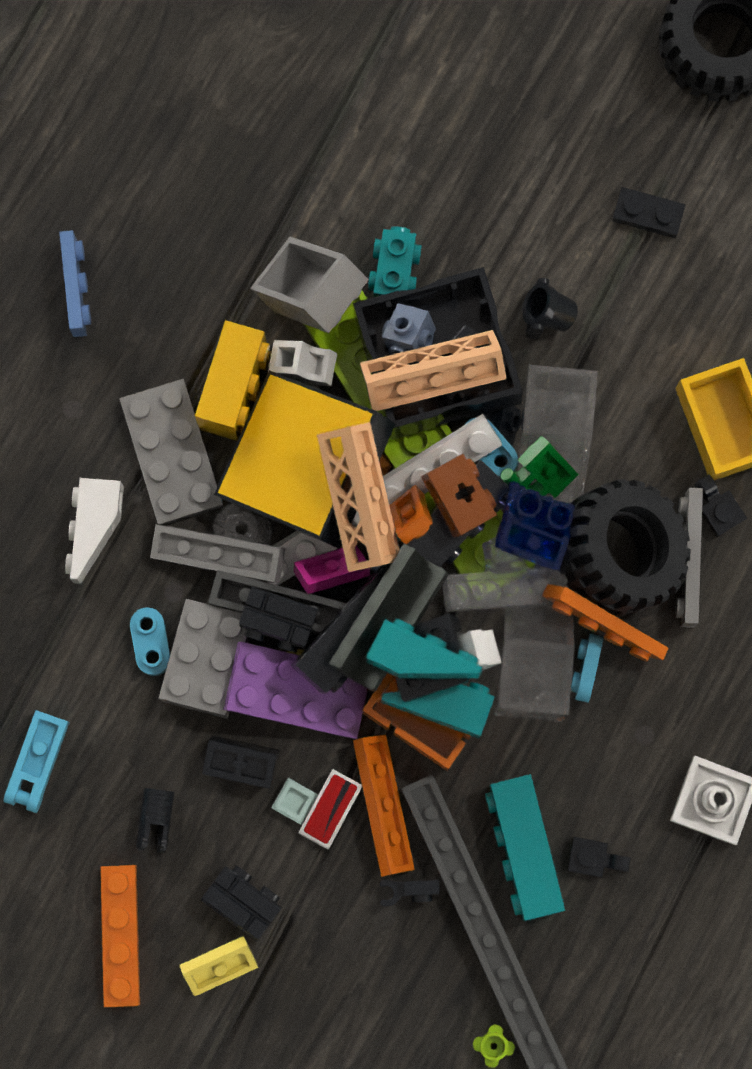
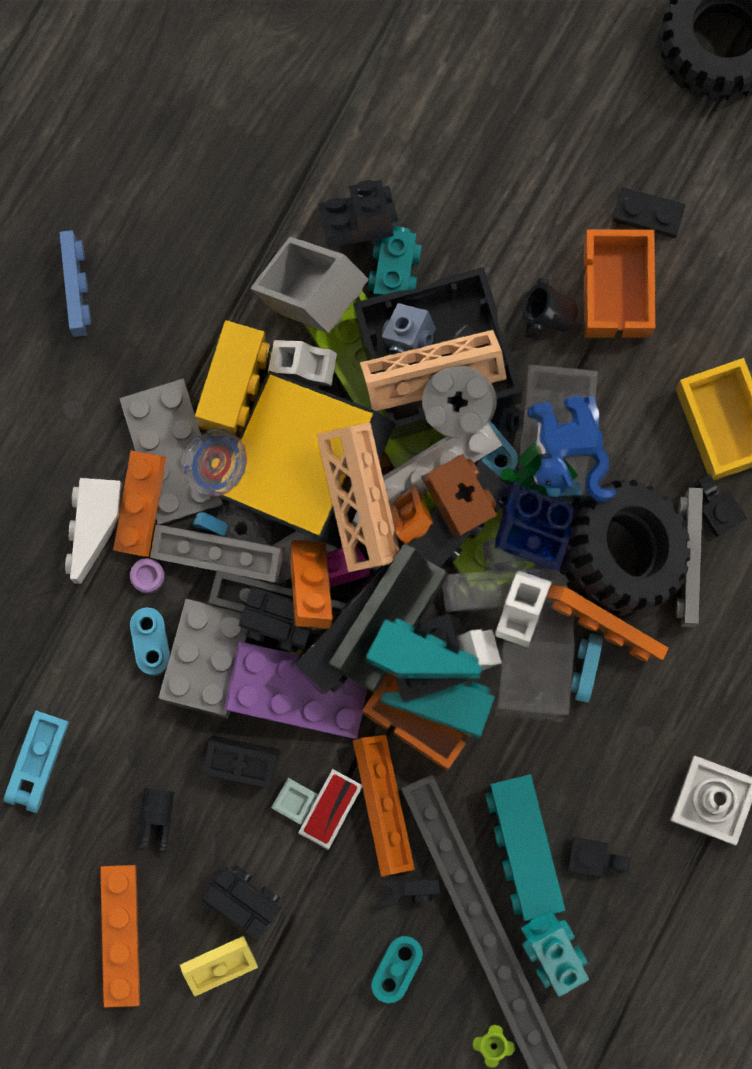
(139, 503): none -> orange plate
(147, 575): none -> lavender tile
(209, 524): none -> dark azure tile
(215, 462): none -> clear tile
(310, 584): none -> orange plate
(359, 218): none -> black plate
(397, 969): none -> teal plate
(442, 412): none -> light grey brick
(522, 608): none -> white brick
(551, 946): none -> teal brick
(568, 440): none -> blue animal
(570, 495): none -> dark azure tile
(619, 283): none -> orange piece

